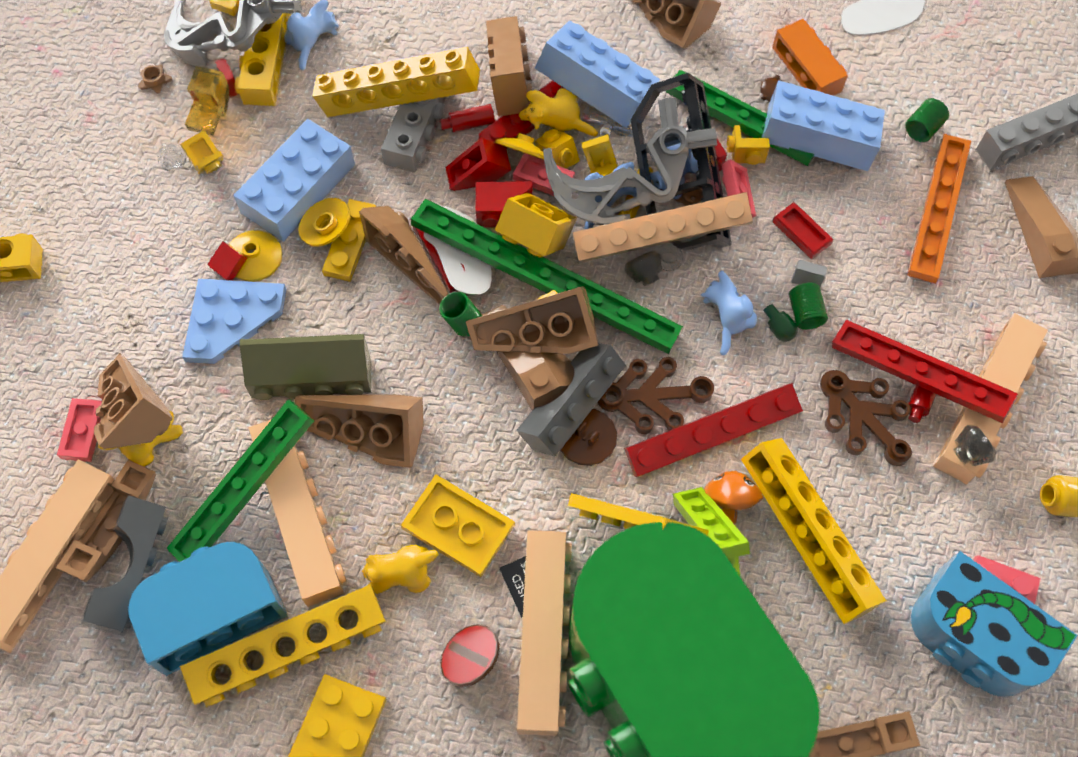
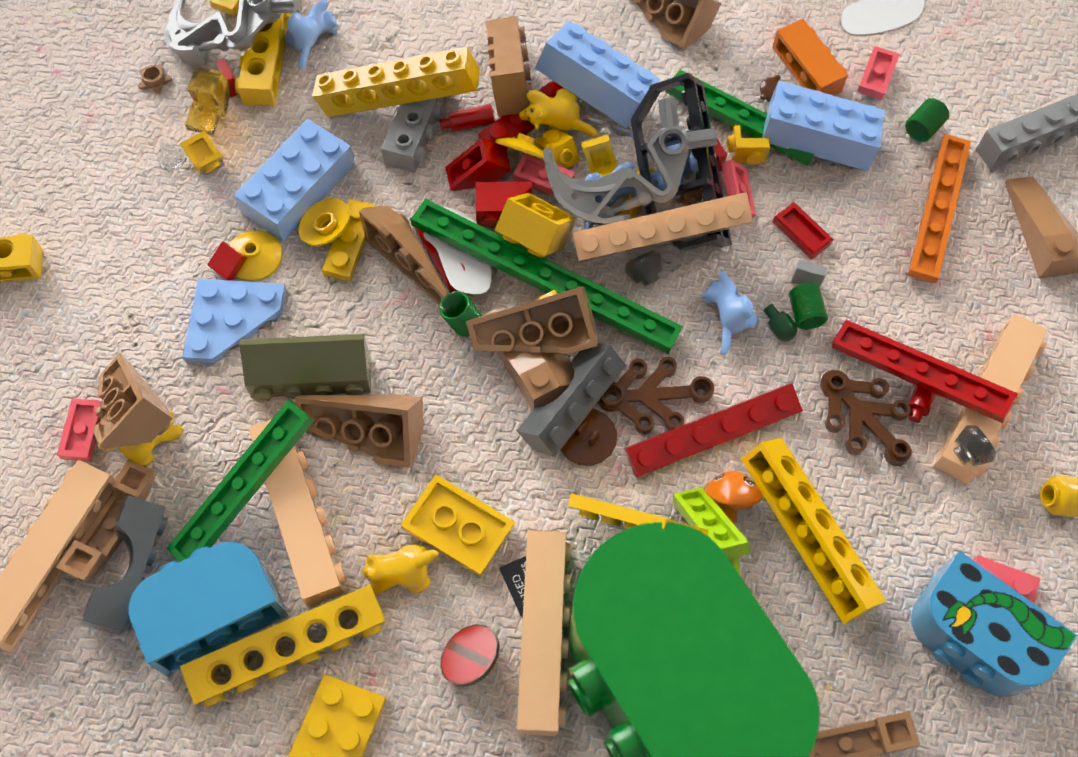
(878, 72): none -> coral plate

